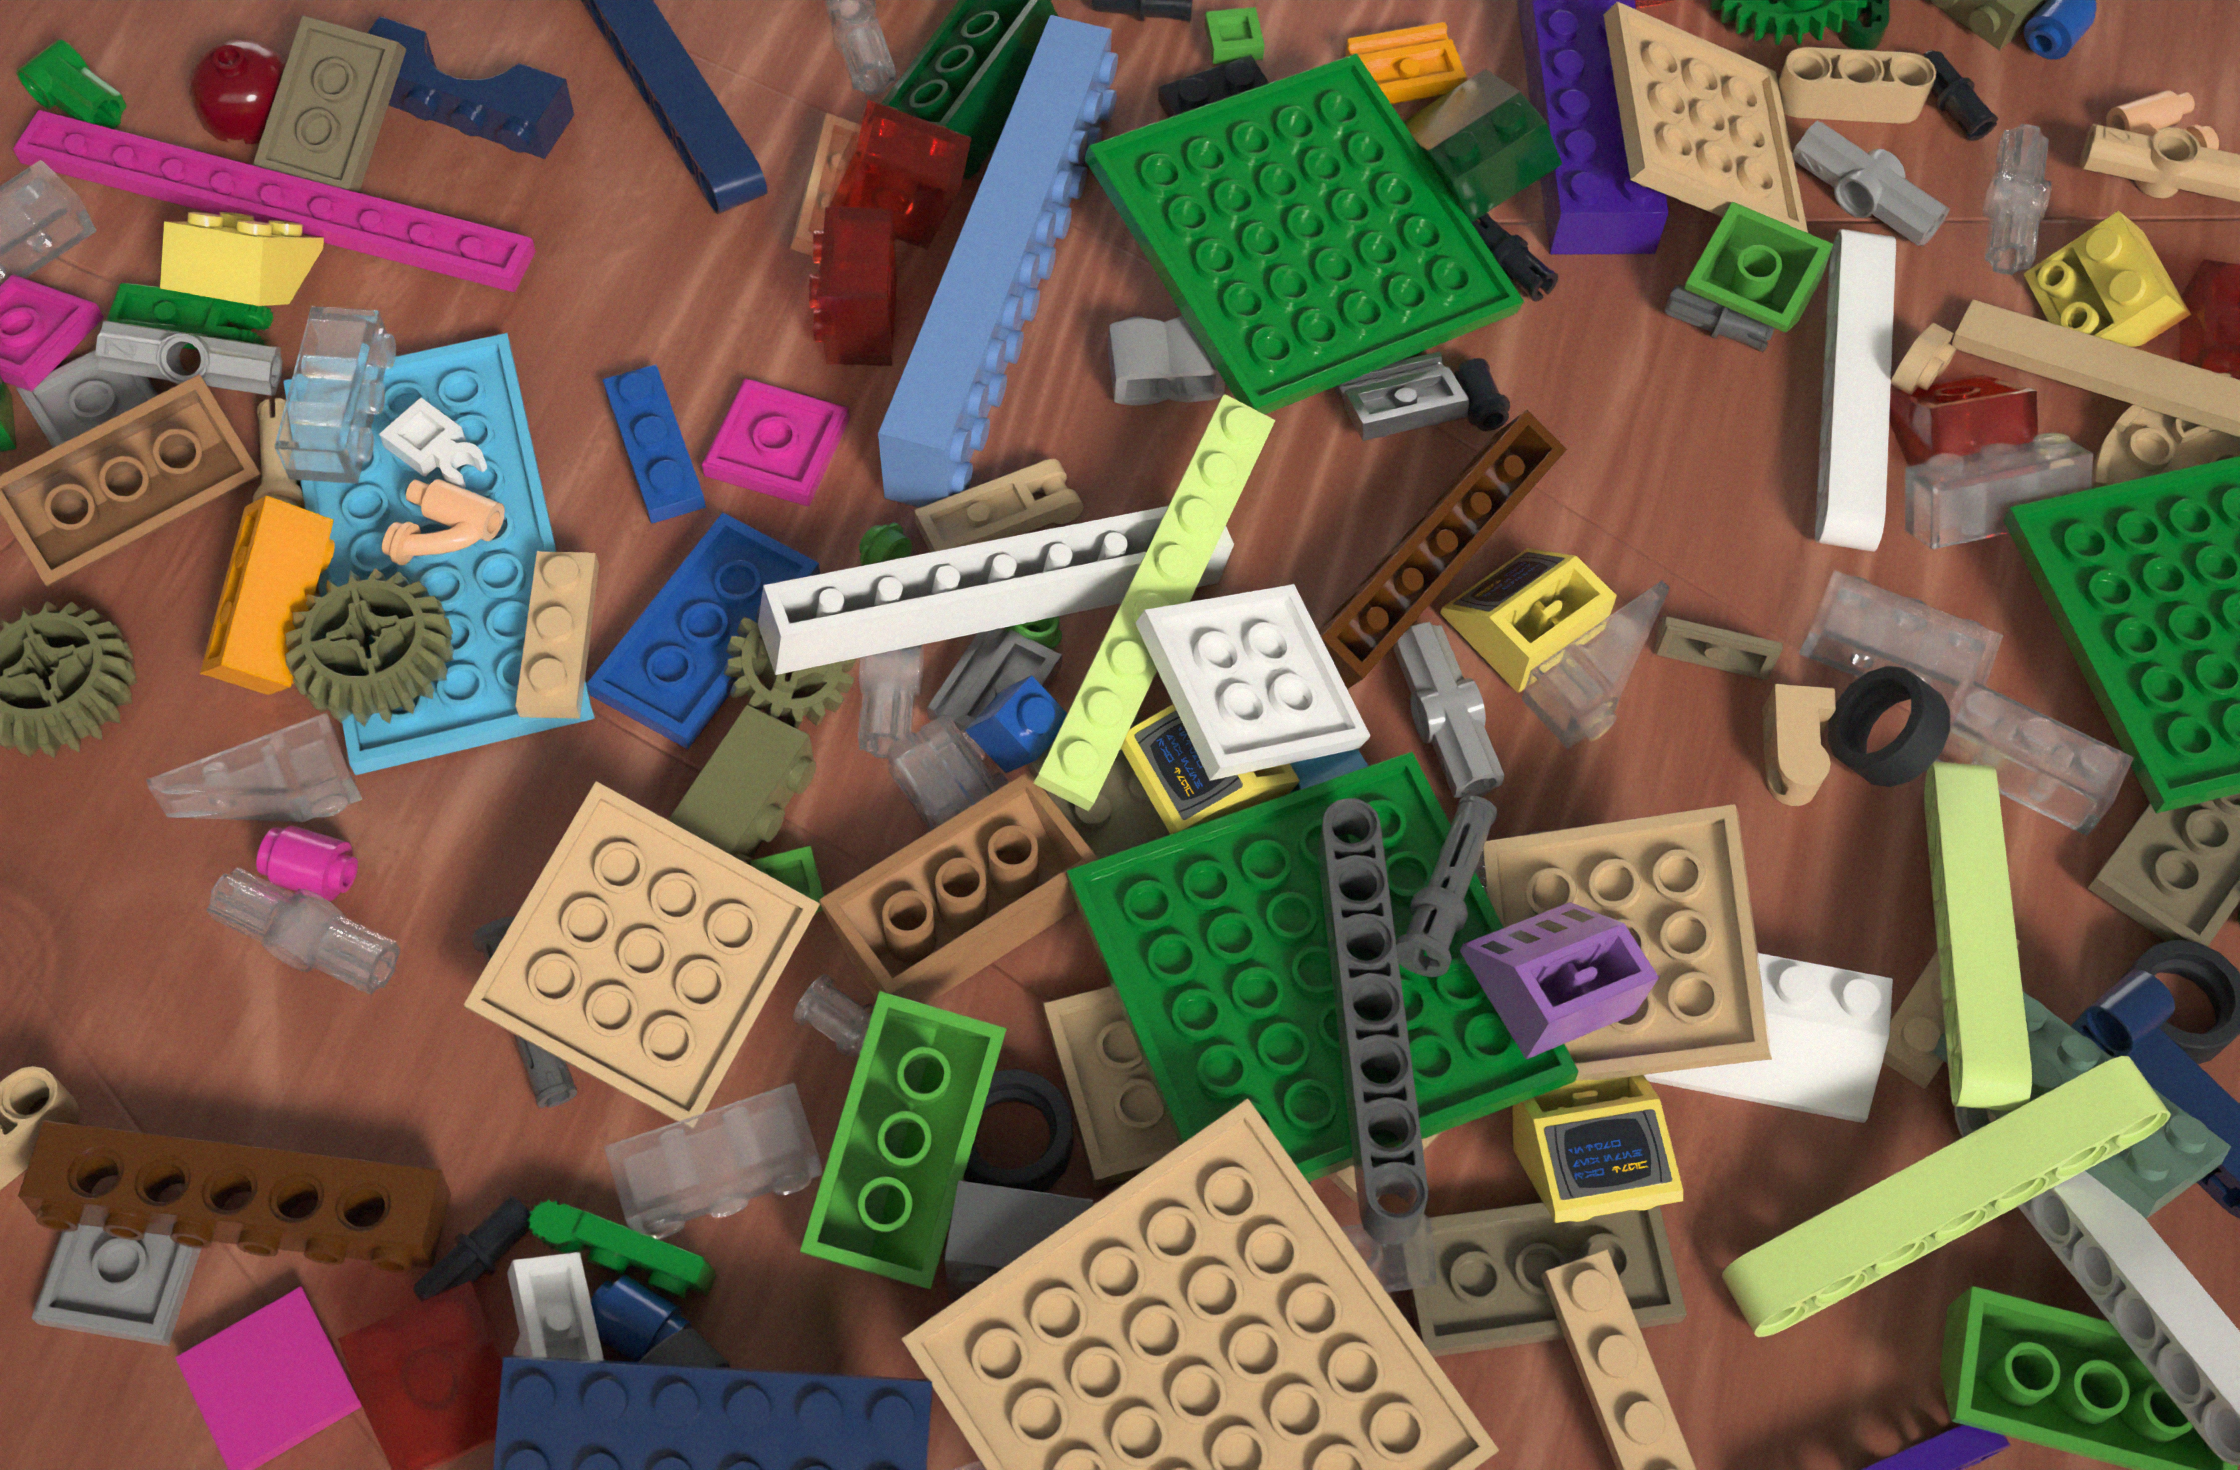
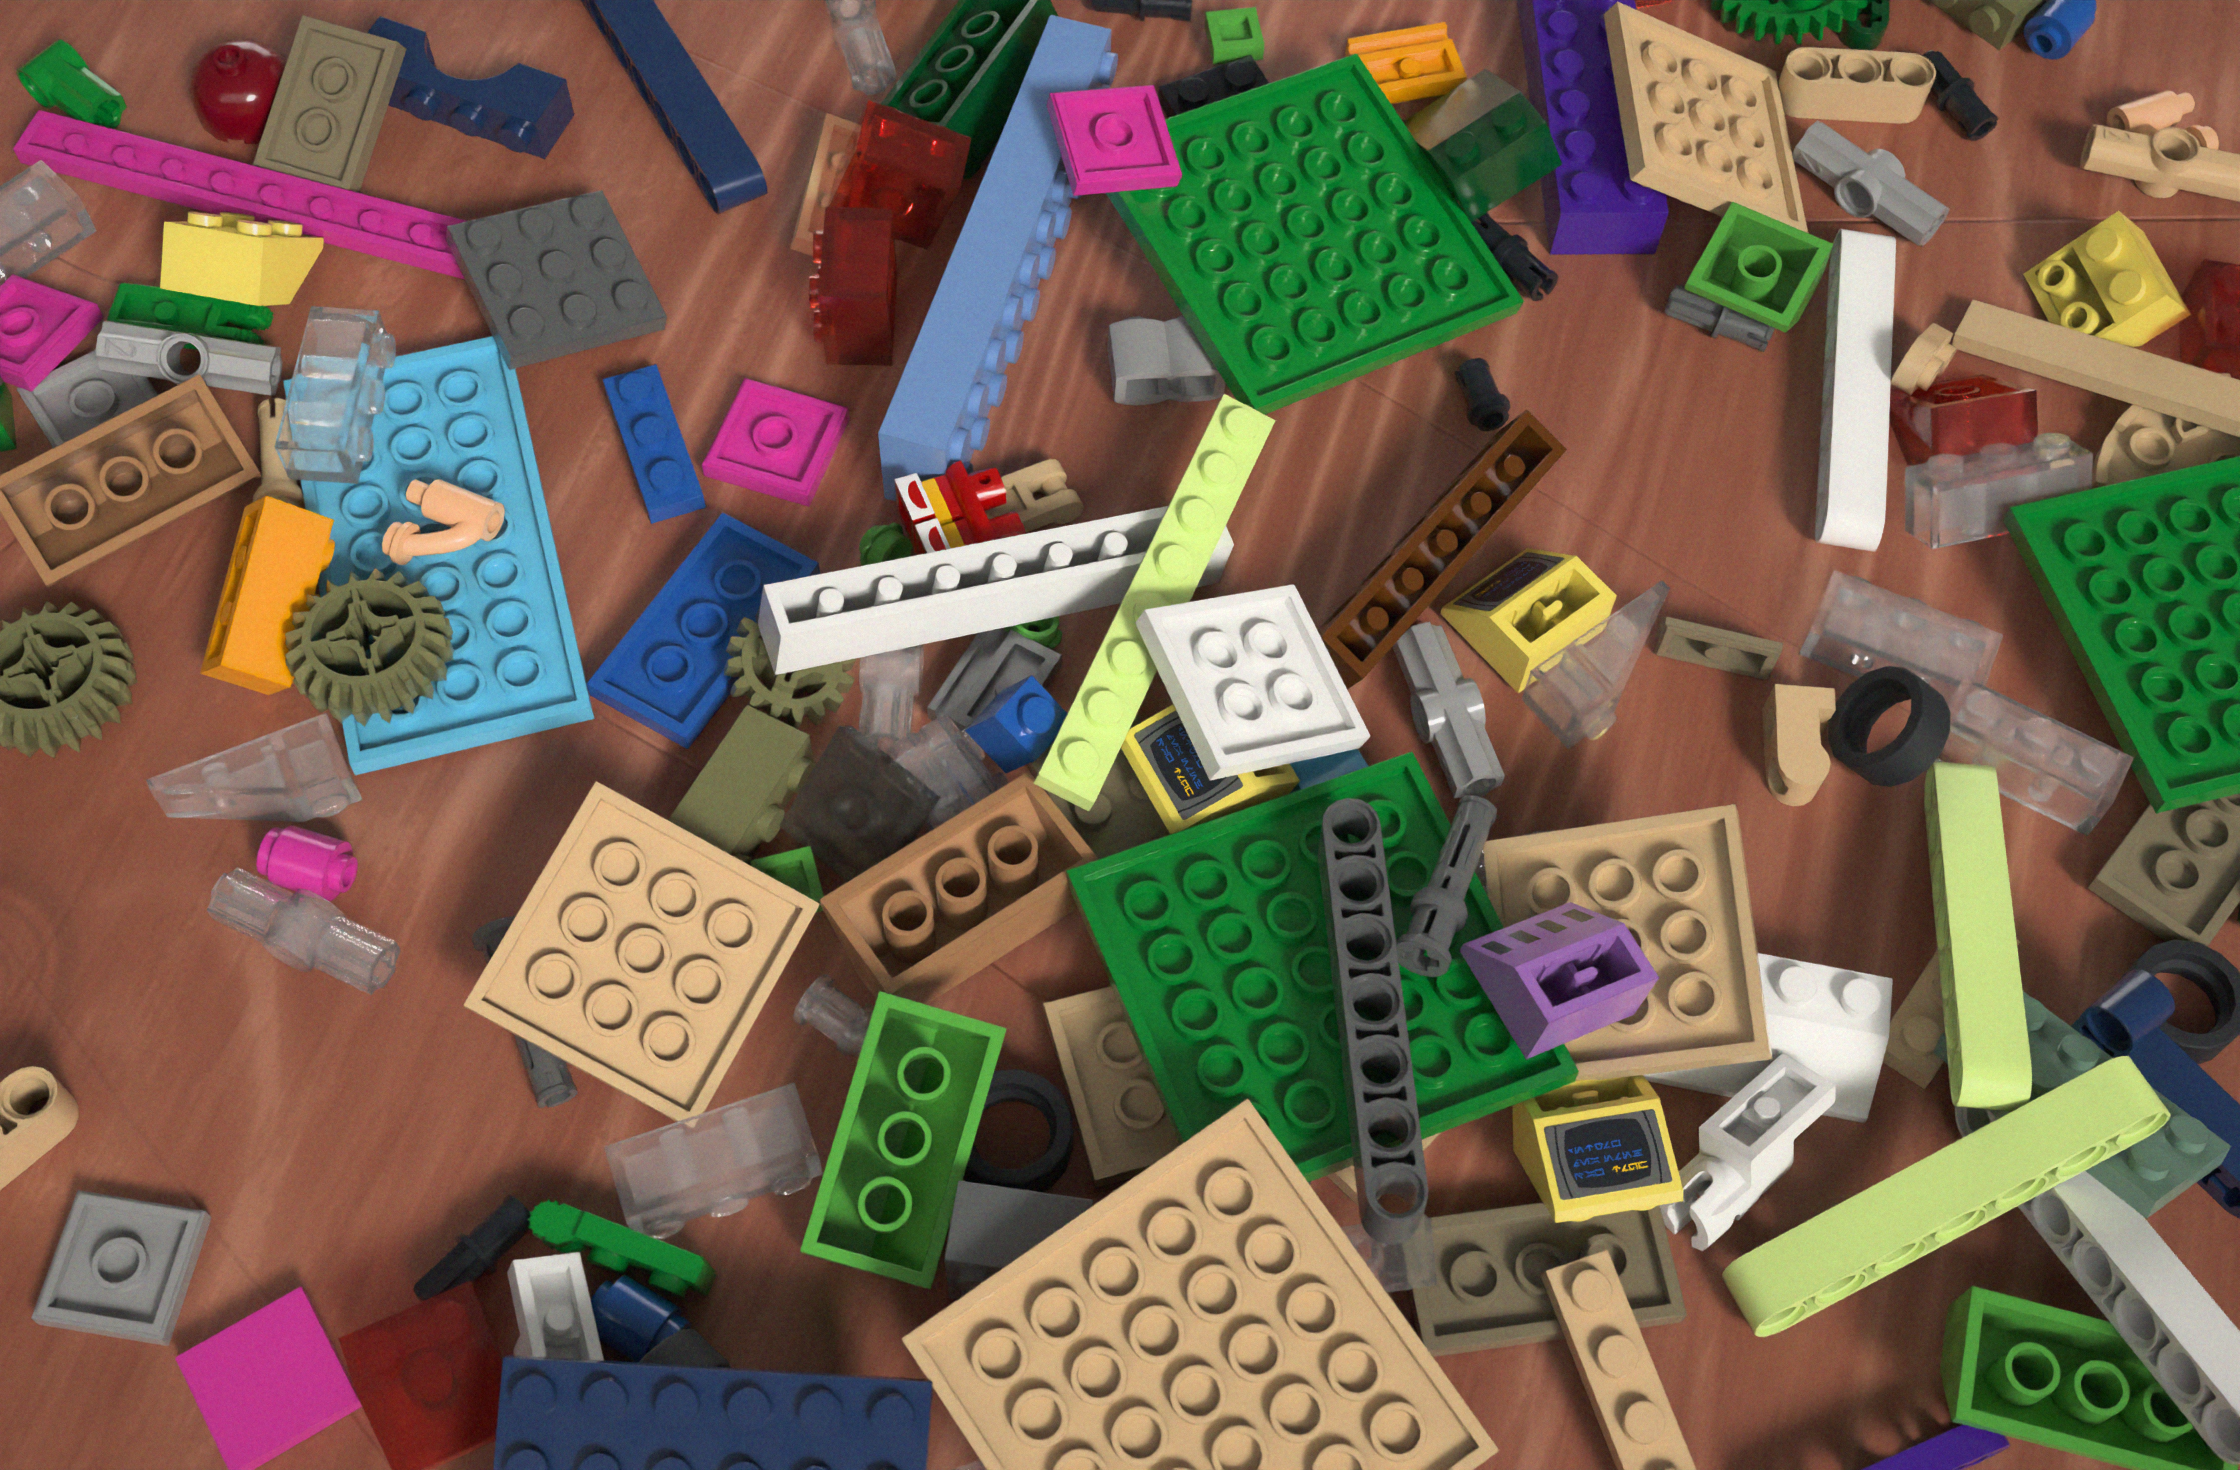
(76, 1157): reddish brown brick -> none
(431, 440): white plate -> none
(555, 279): none -> dark grey plate
(557, 635): tan plate -> none
(858, 806): none -> clear smoke plate
(952, 509): none -> red hips
(1113, 140): none -> dark pink tile
(1403, 397): flat silver plate -> none
(1747, 1148): none -> white plate
(2016, 199): clear piece -> none

